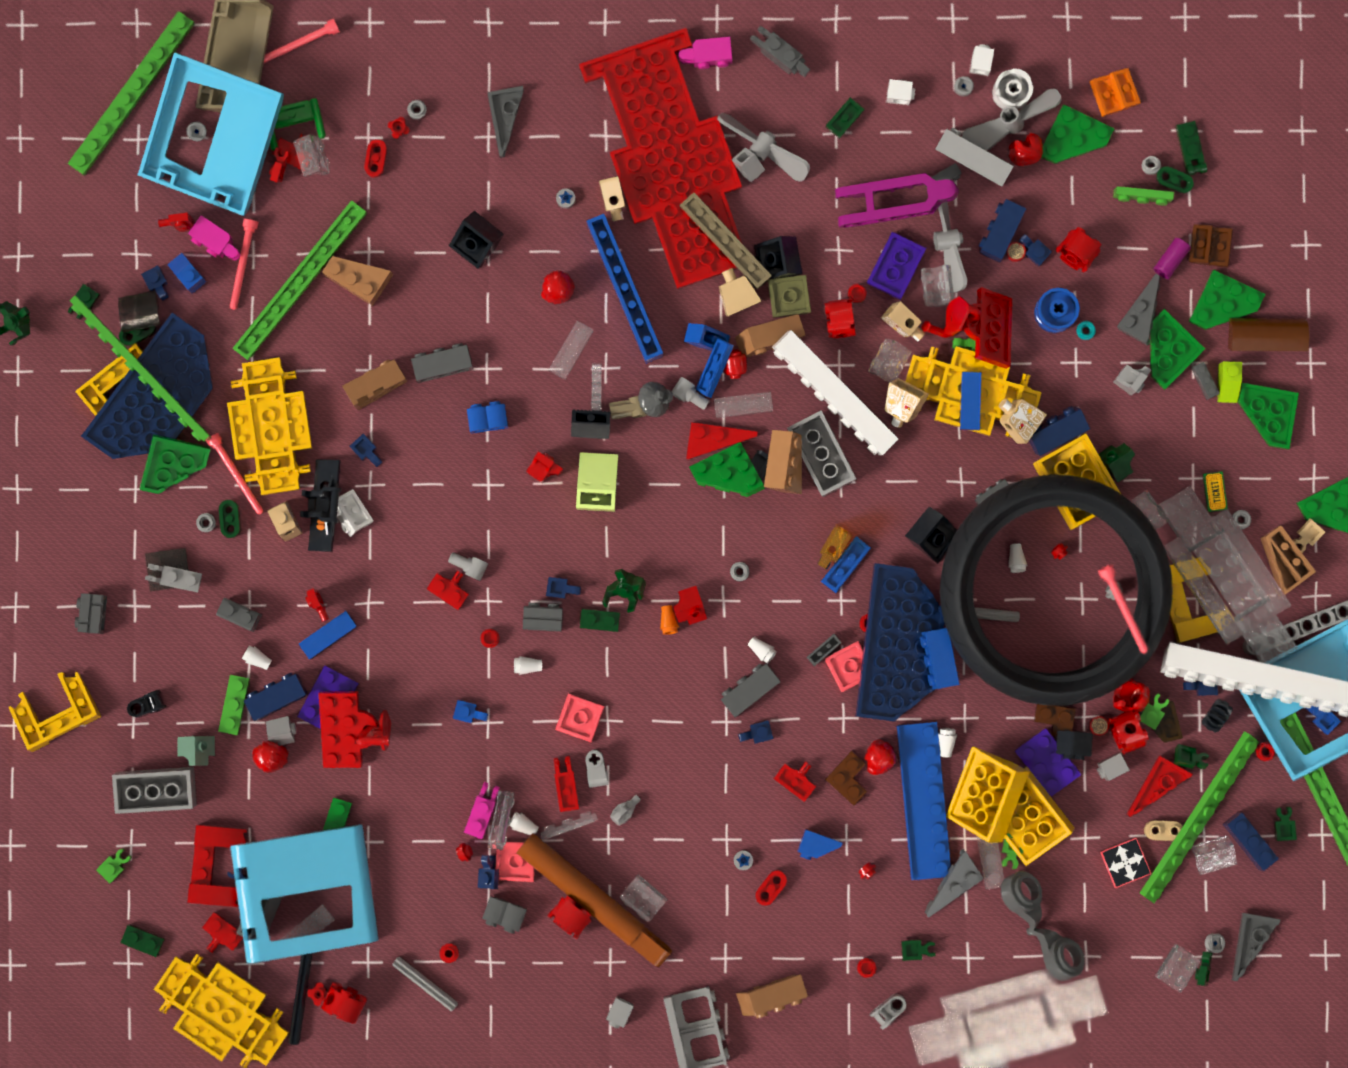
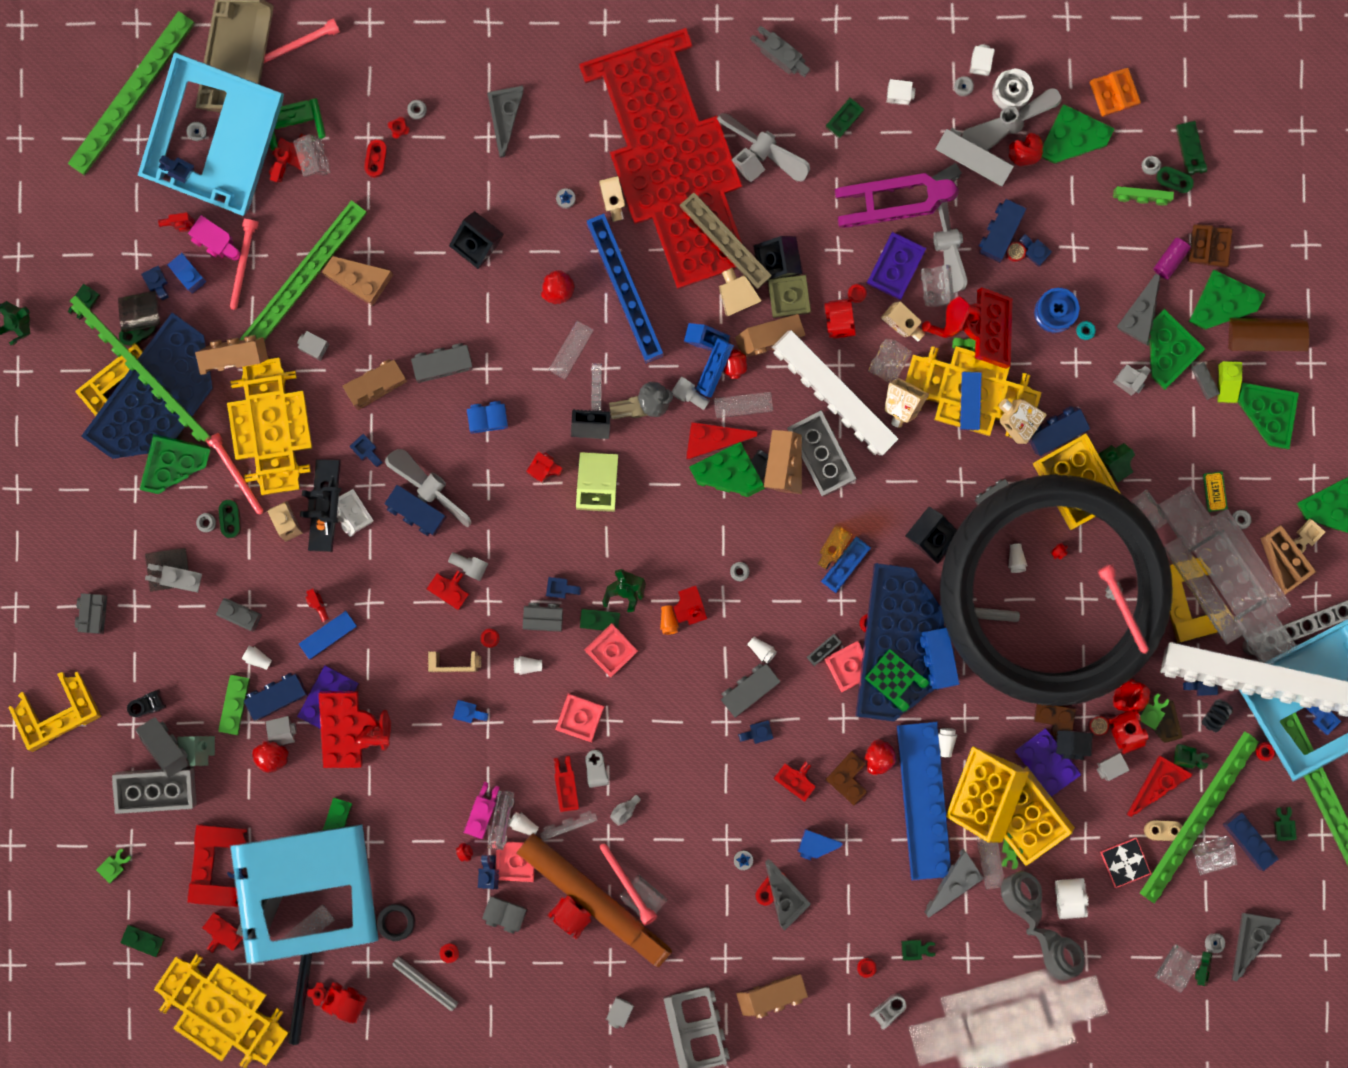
(162, 746): none -> dark grey brick
(176, 169): none -> dark blue plate
(231, 353): none -> medium nougat wedge
(312, 345): none -> light grey brick
(381, 922): none -> black tyre
(414, 511): none -> dark blue brick
(428, 486): none -> light grey piece
(434, 664): none -> tan panel
(611, 650): none -> coral tile
(647, 914): none -> coral piece
(708, 53): dark pink hinge -> none
(787, 898): none -> dark grey wing
(867, 871): red plate -> none
(893, 677): none -> green flag
(1071, 898): none -> white brick
(1078, 249): red brick -> none

